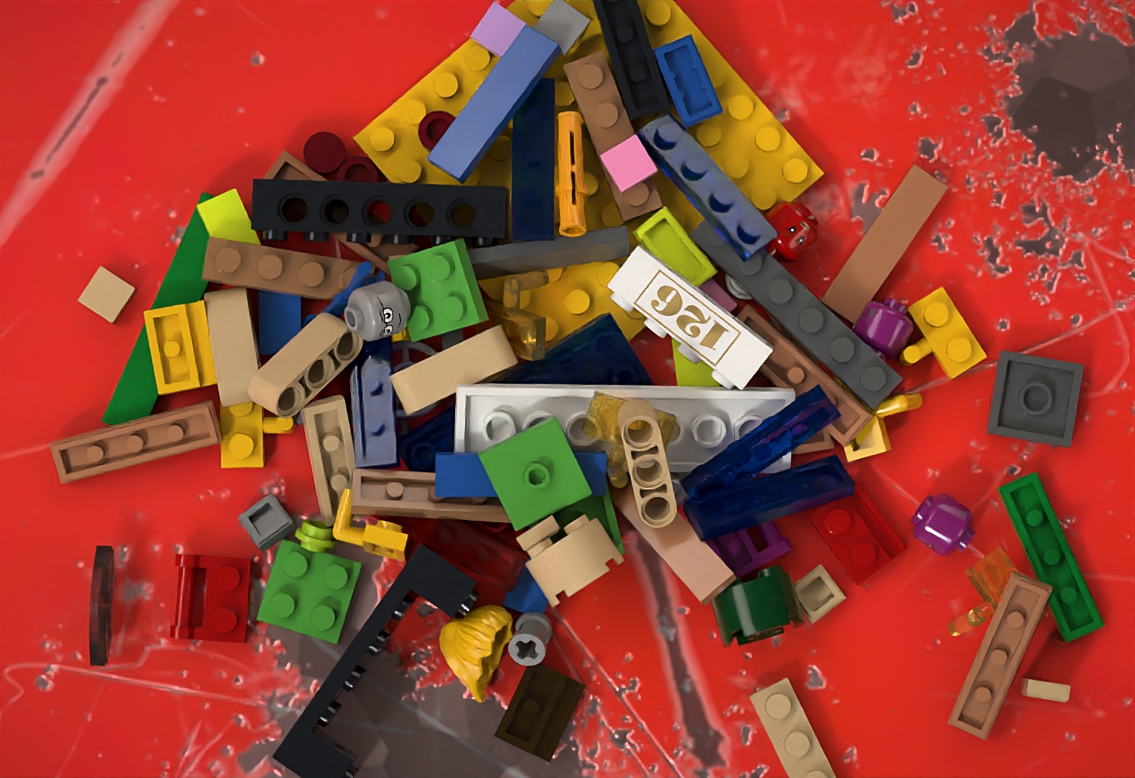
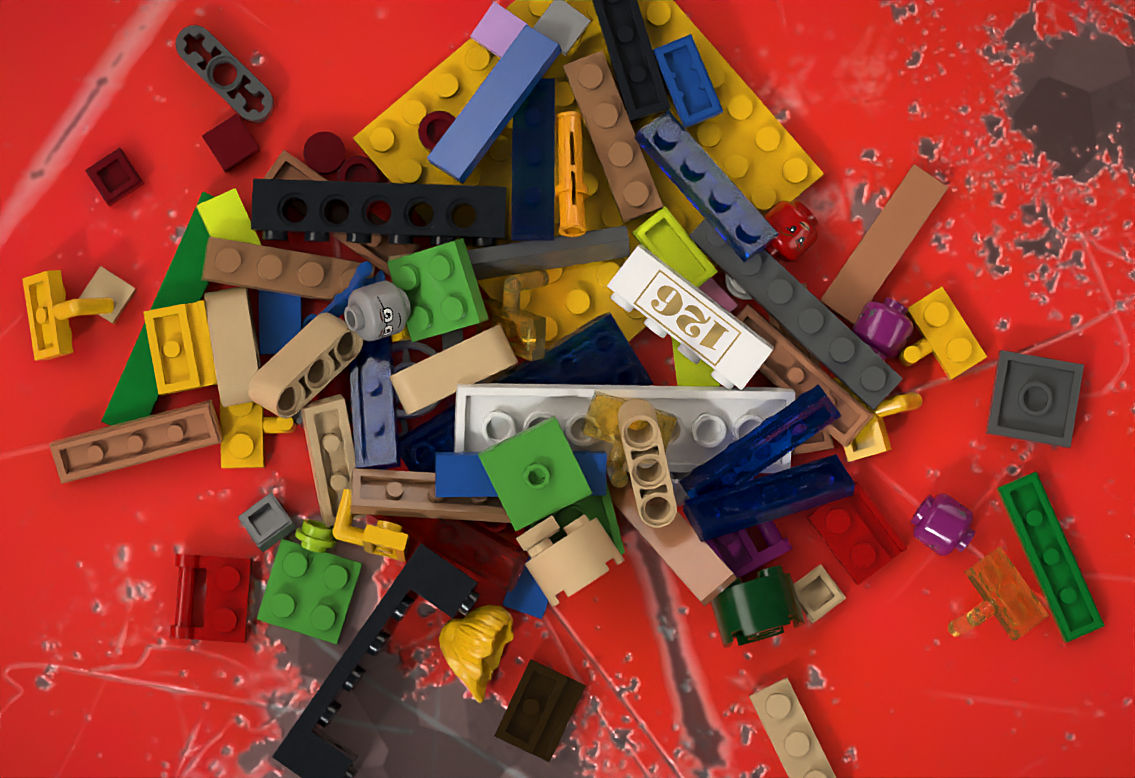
(50, 313): none -> yellow plate
(101, 605): clear smoke tile -> none
(114, 177): none -> dark red tile
(211, 44): none -> dark grey beam
(231, 143): none -> dark red tile
(530, 641): light grey bush -> none
(628, 163): bright pink tile -> none
(999, 654): nougat tile -> none
(1045, 690): tan tile -> none

